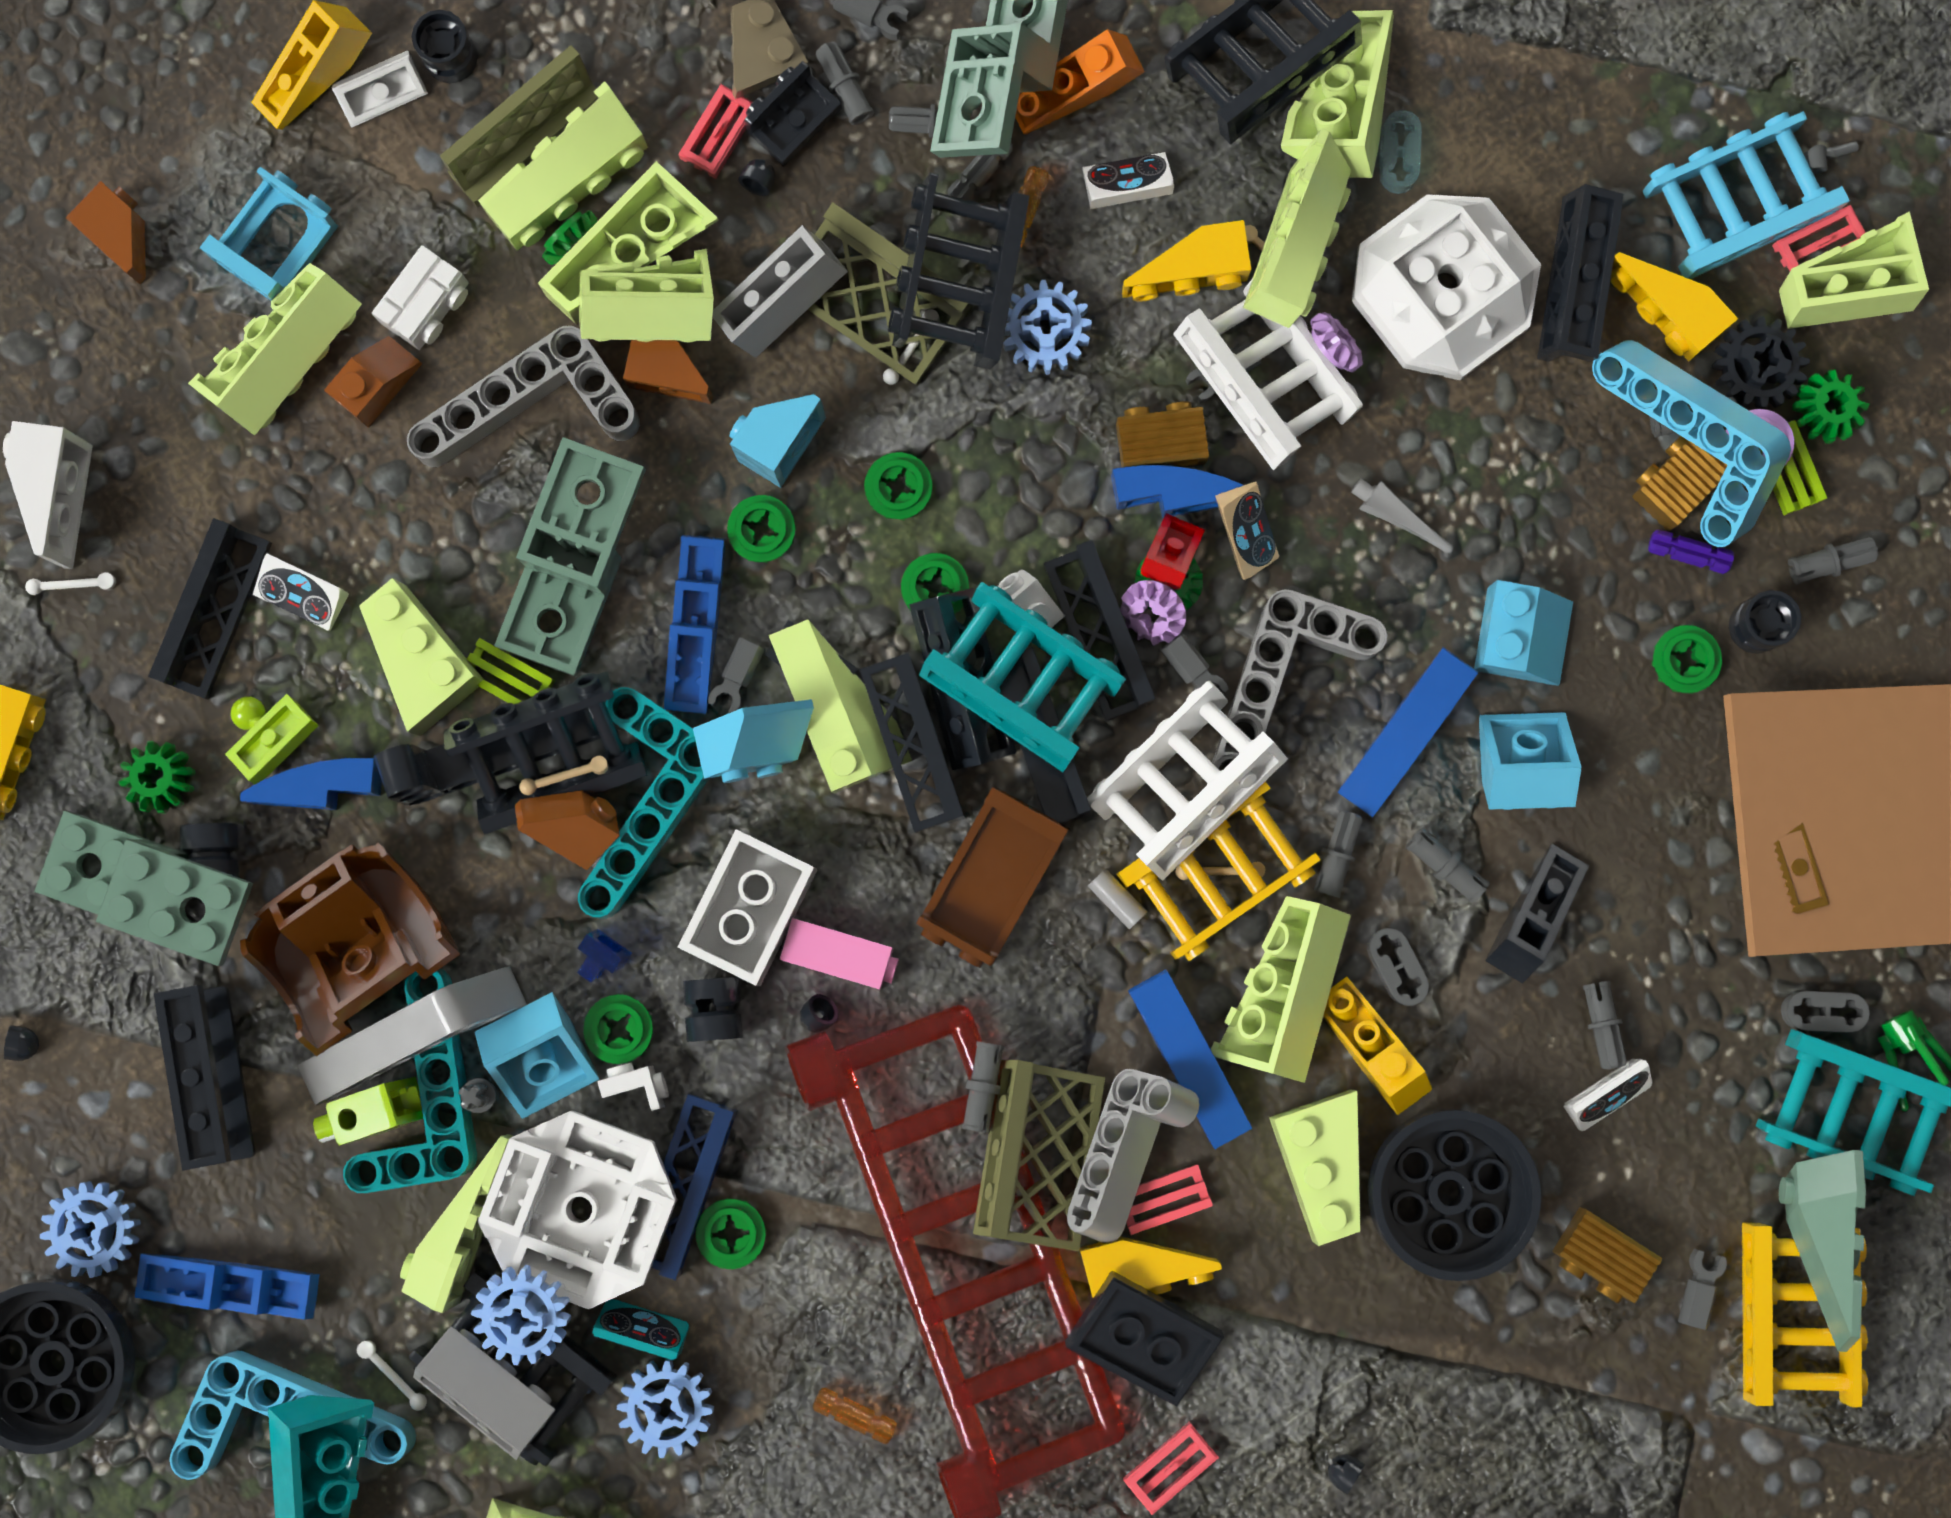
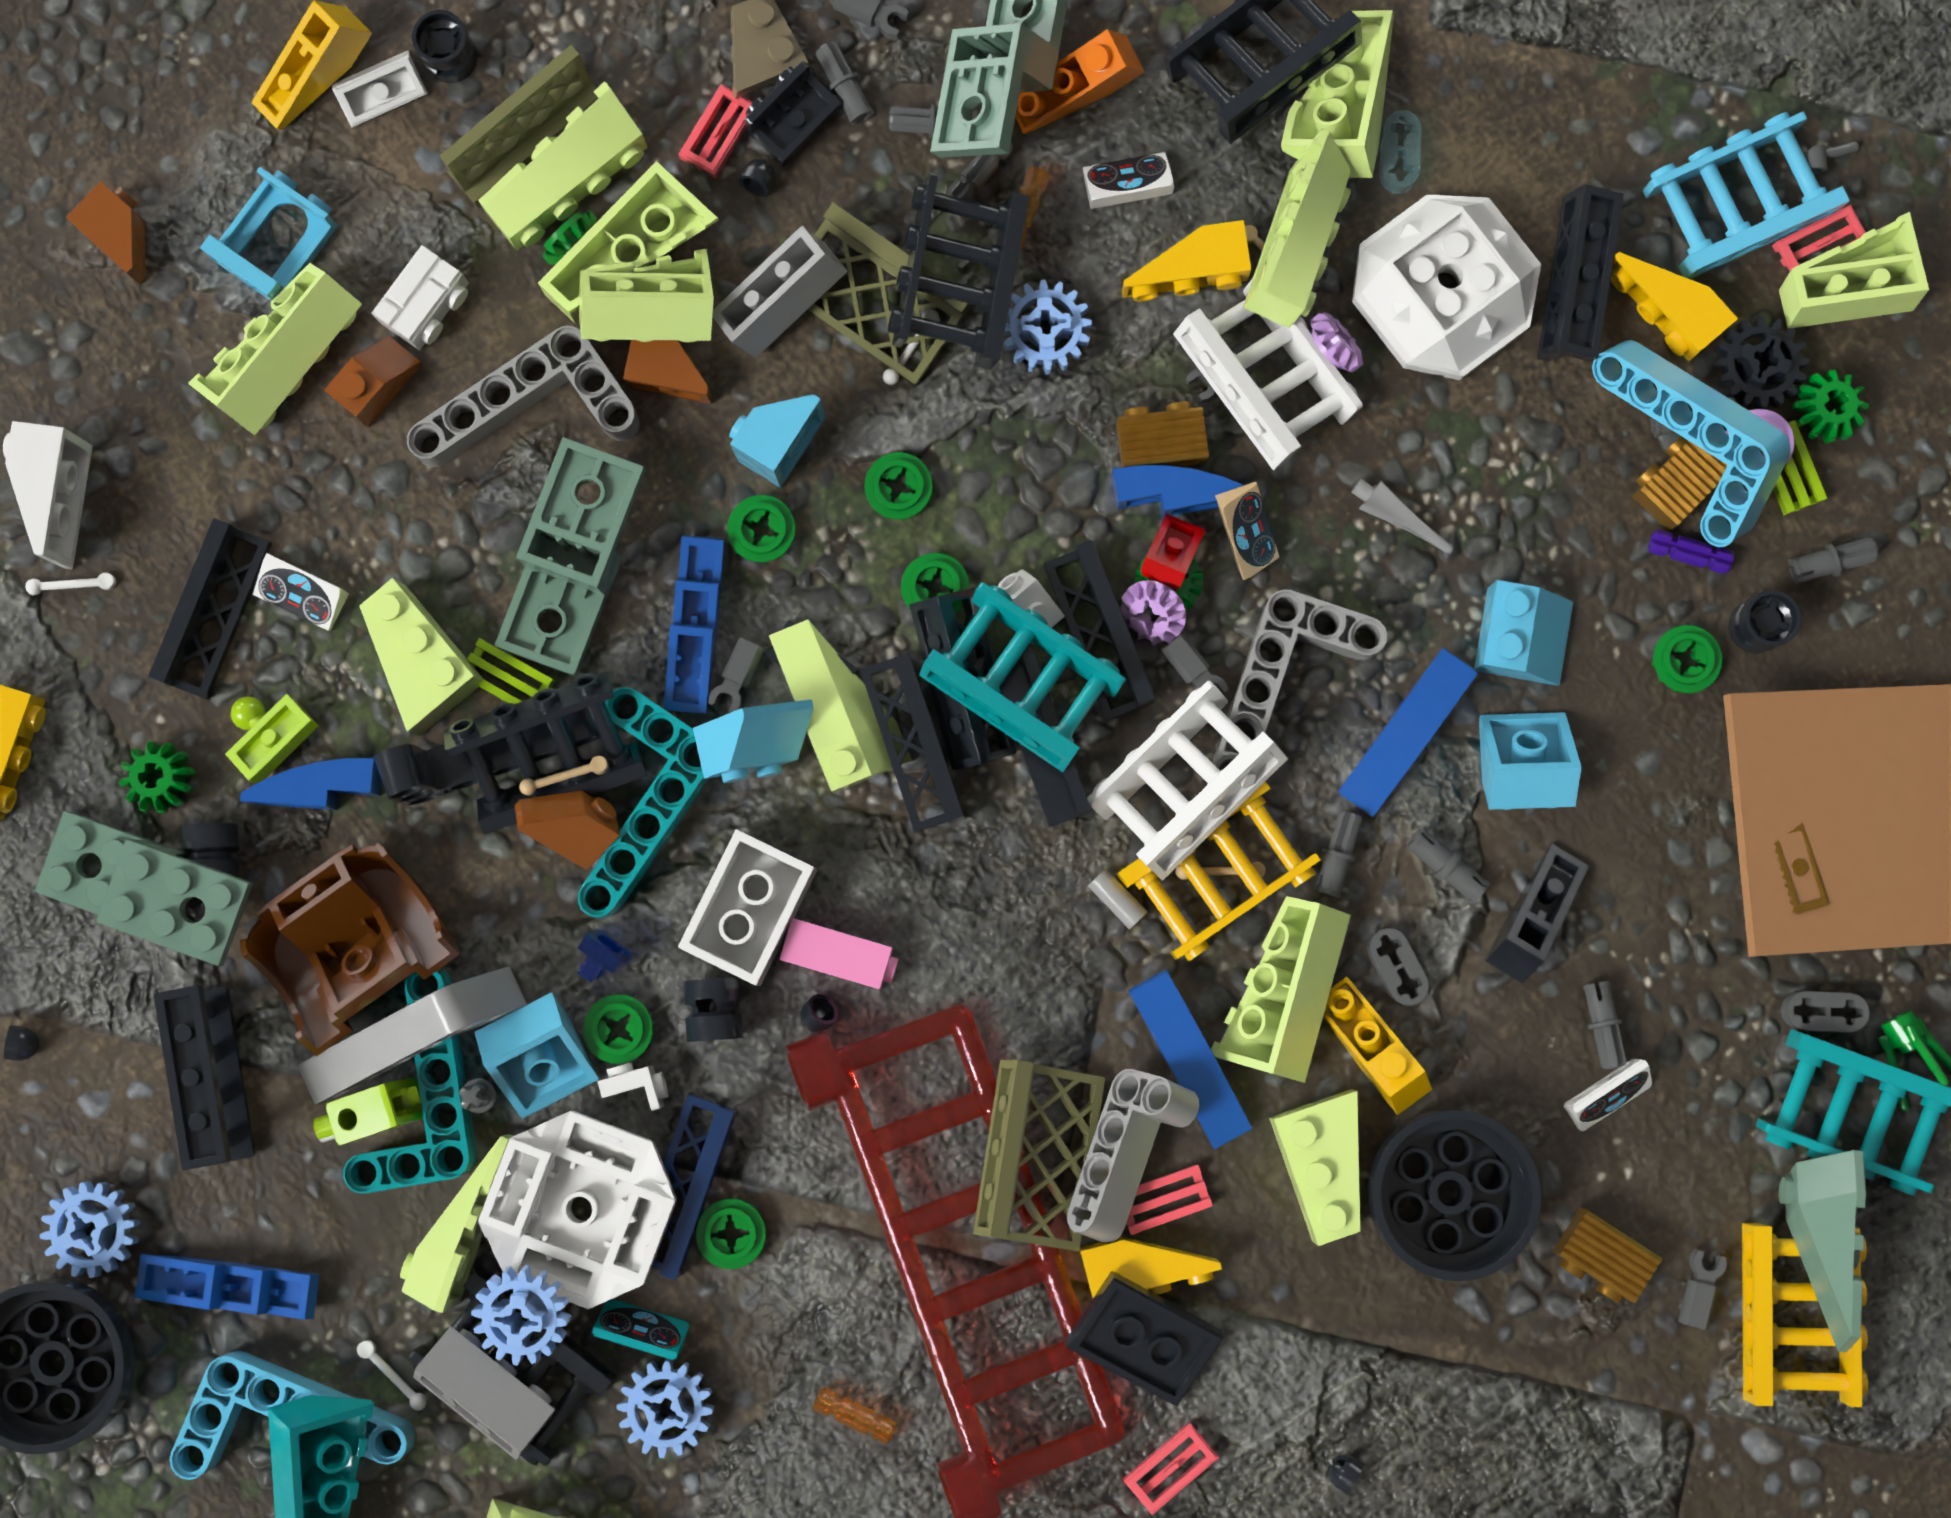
(983, 1087): dark grey pin -> none
(991, 878): reddish brown panel -> none

